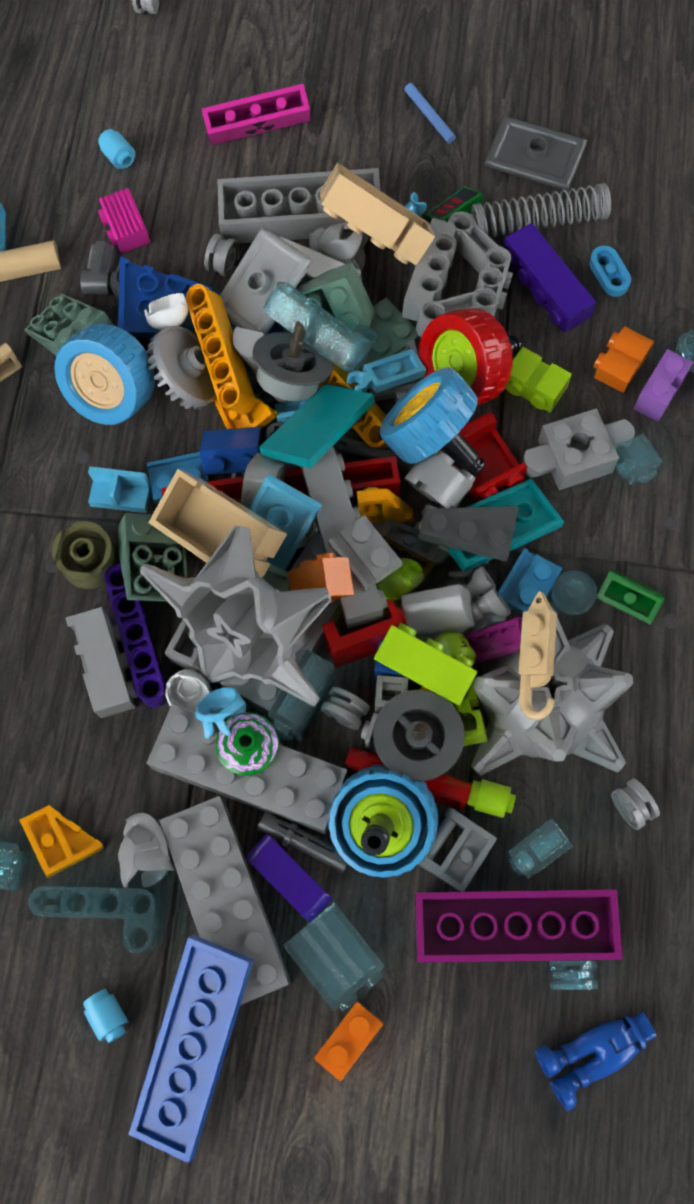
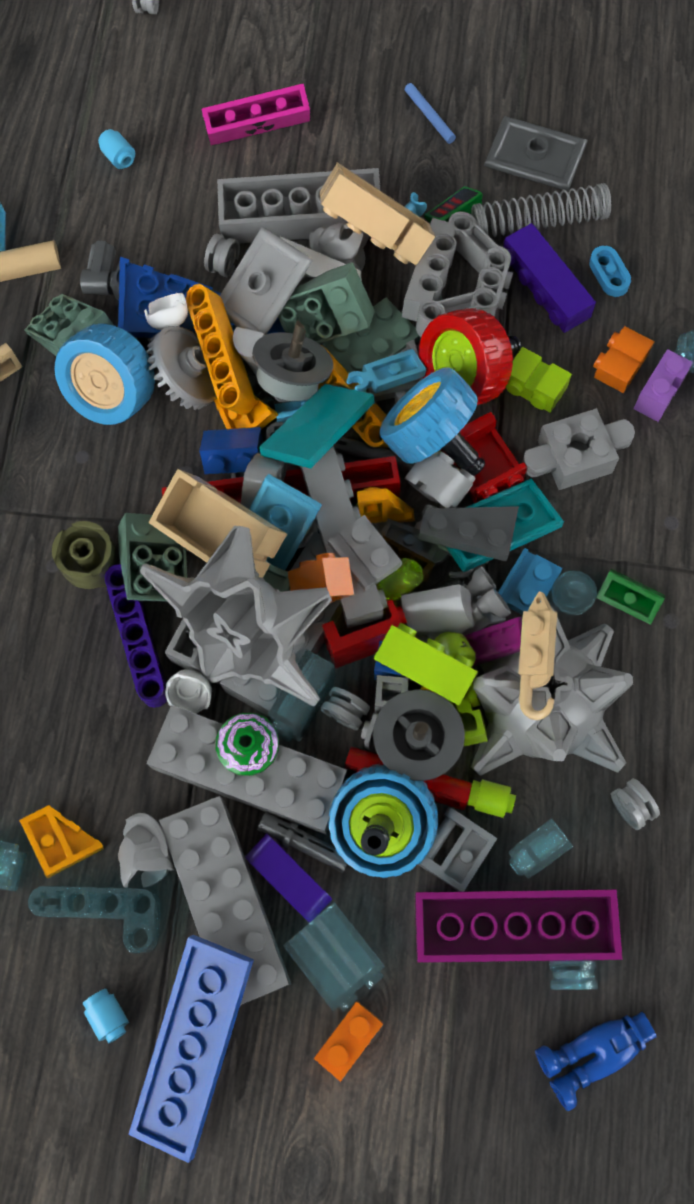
(103, 662): light grey wedge -> none
(119, 489): medium azure panel -> none
(124, 220): dark pink brick -> none
(163, 470): dark azure plate -> none
(218, 708): medium azure piece -> none
(323, 331): clear light blue beam -> none
(637, 460): clear light blue brick -> none

